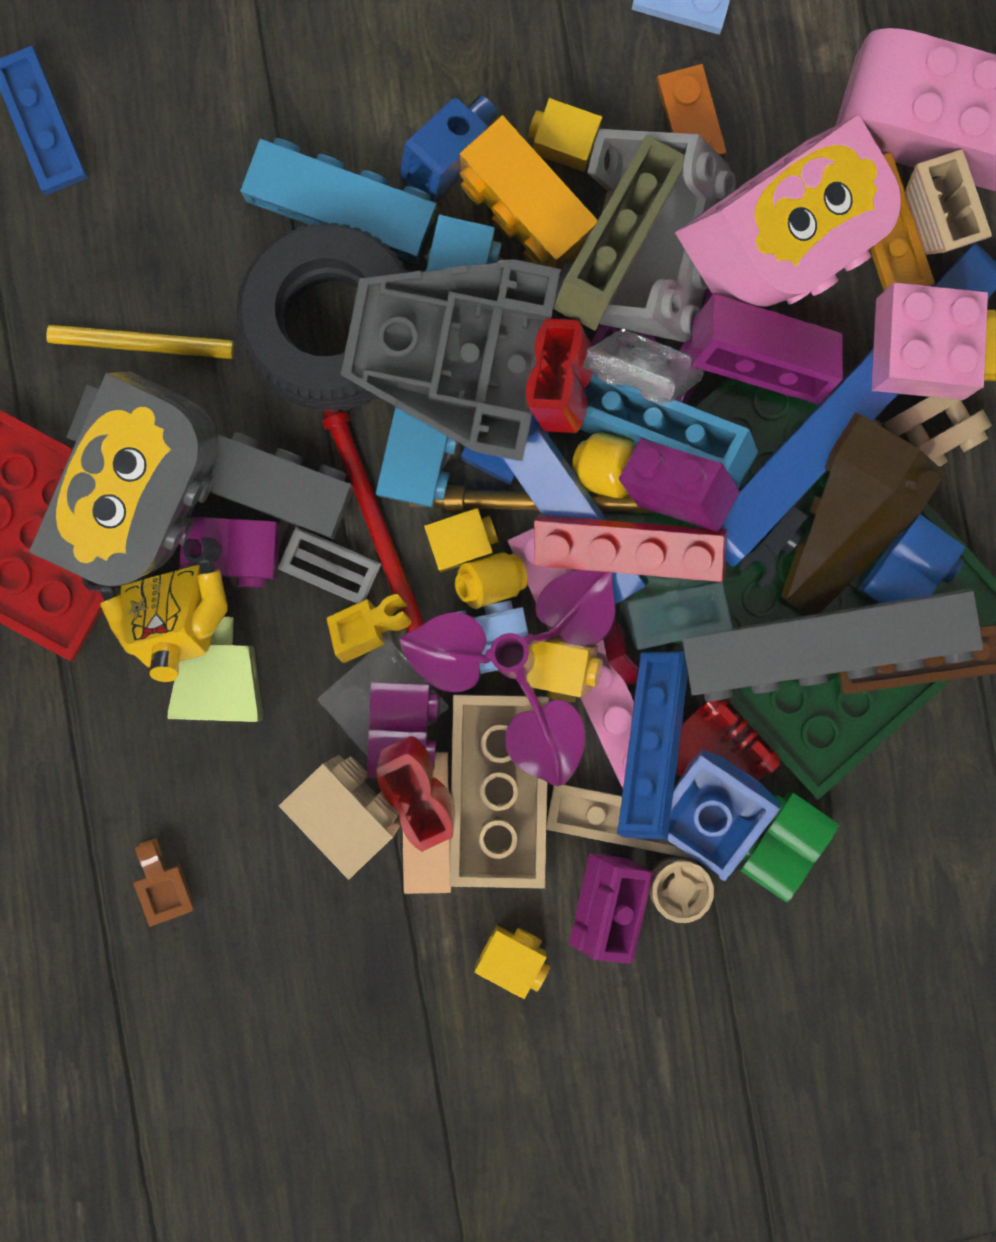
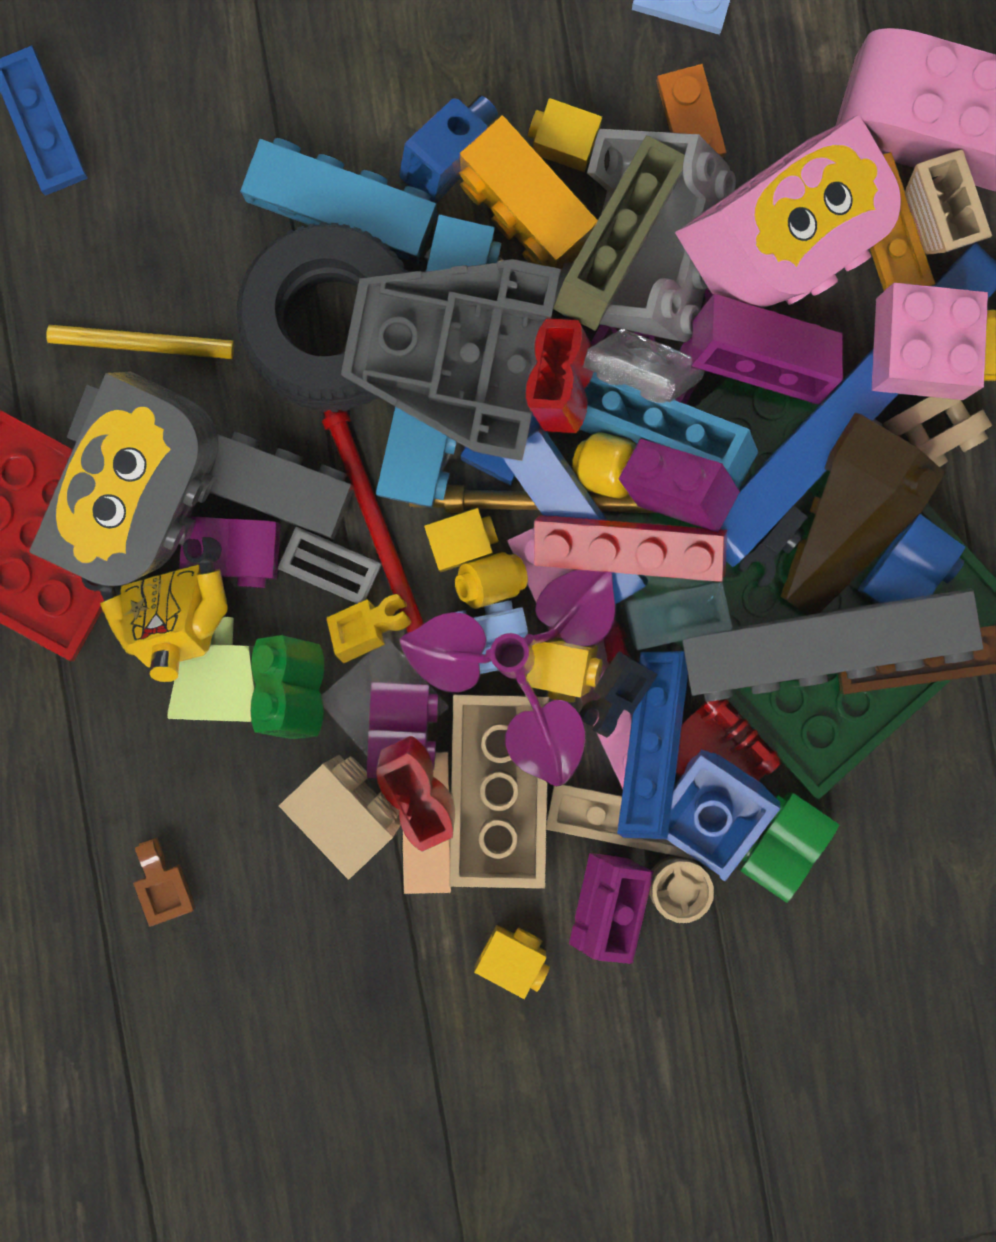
(287, 687): none -> green brick
(620, 690): none -> black plate

